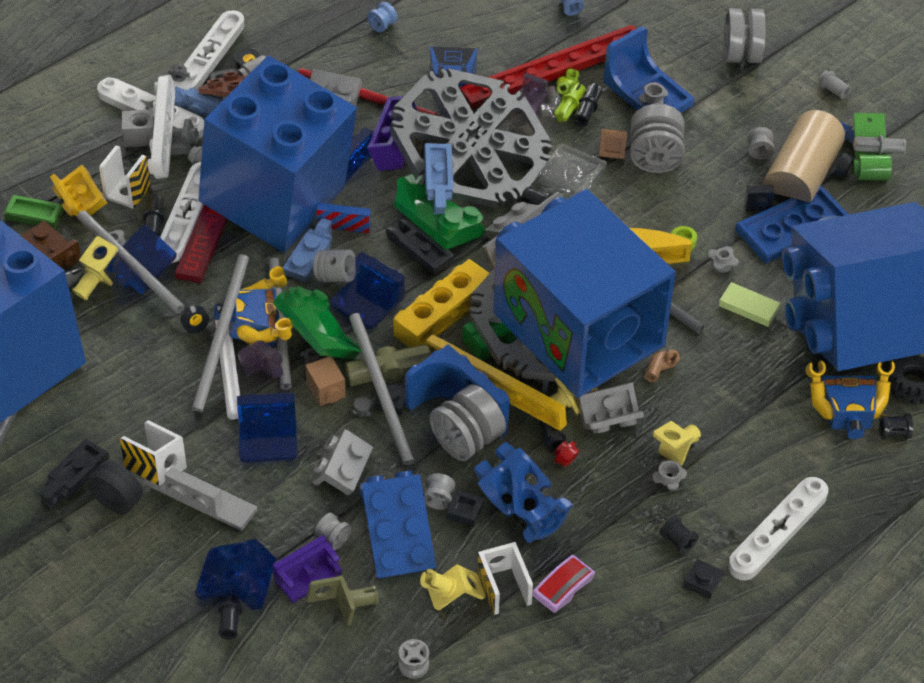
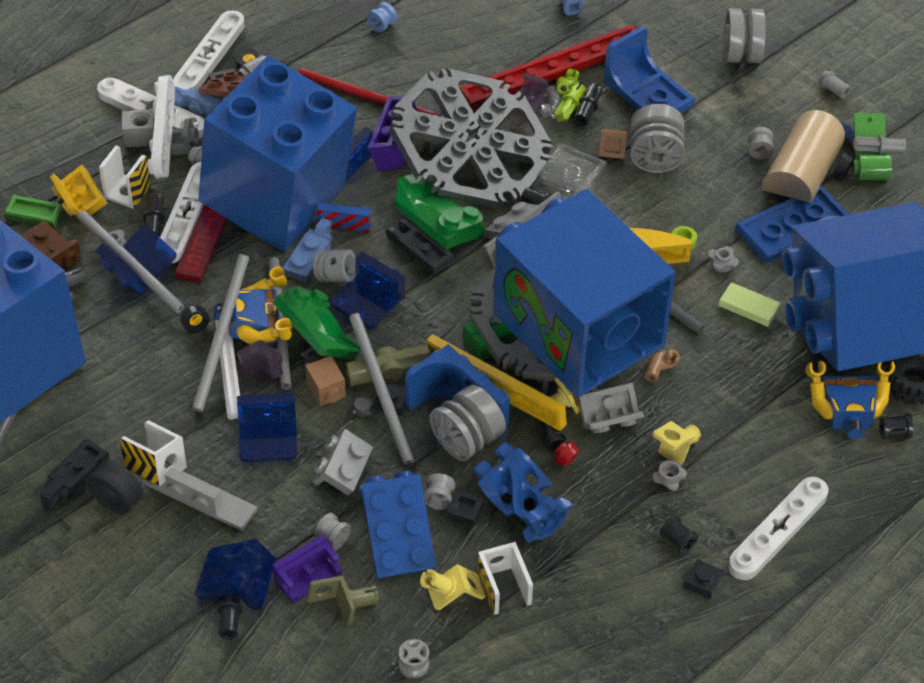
(94, 268): light yellow bracket -> none
(179, 72): dark grey piece -> none
(341, 85): light grey bracket -> none
(438, 175): medium blue hinge -> none
(439, 306): yellow brick -> none
(453, 58): torso -> none
(562, 583): slope -> none
(653, 94): light grey plate -> none
(759, 197): black plate -> none

